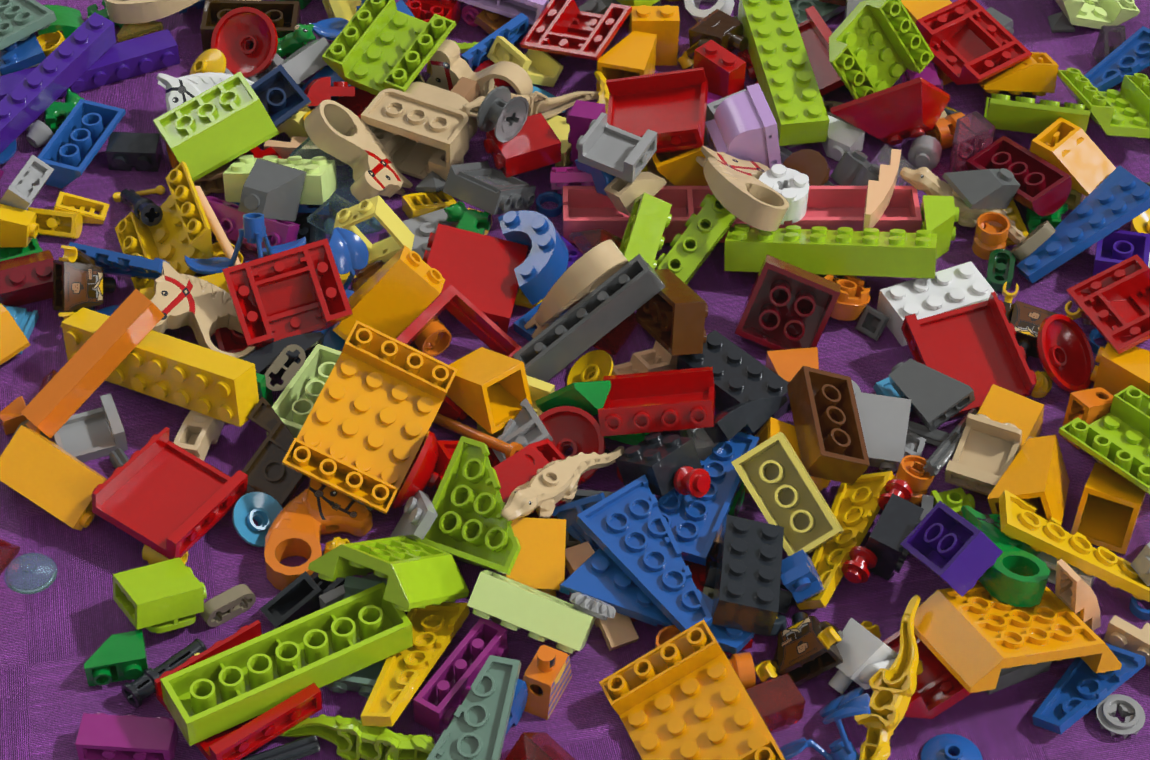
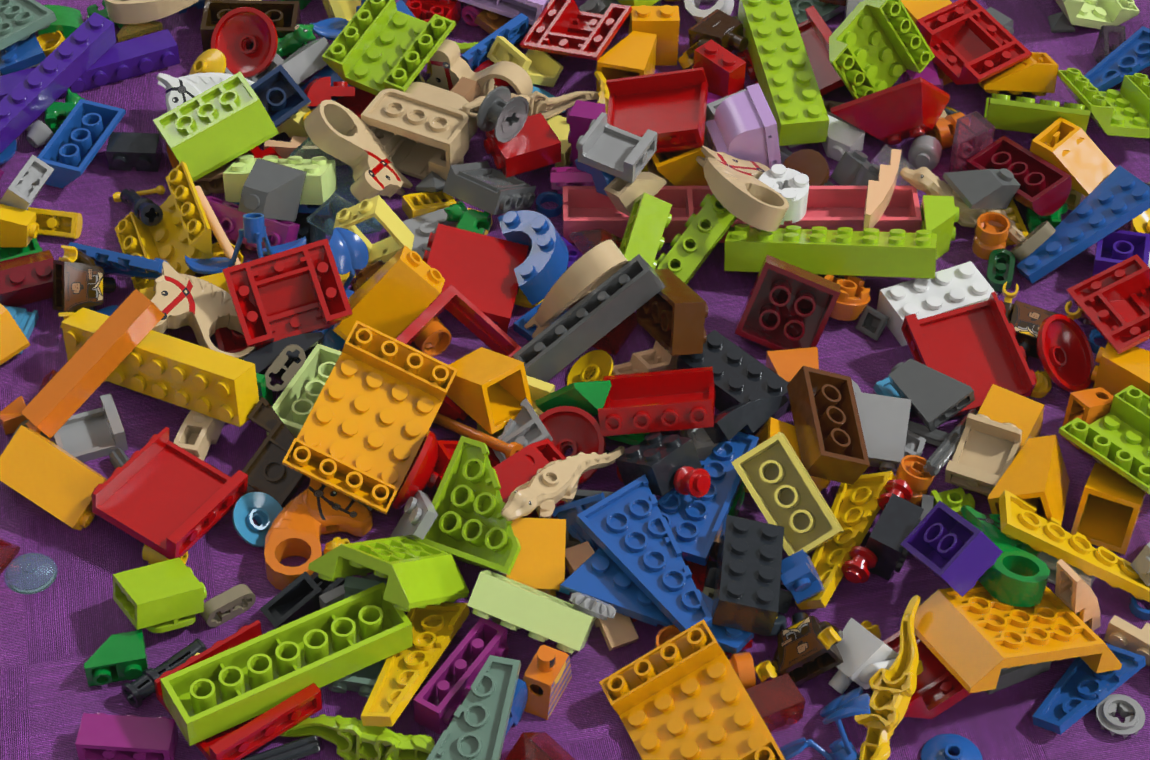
(79, 204): yellow slope -> none

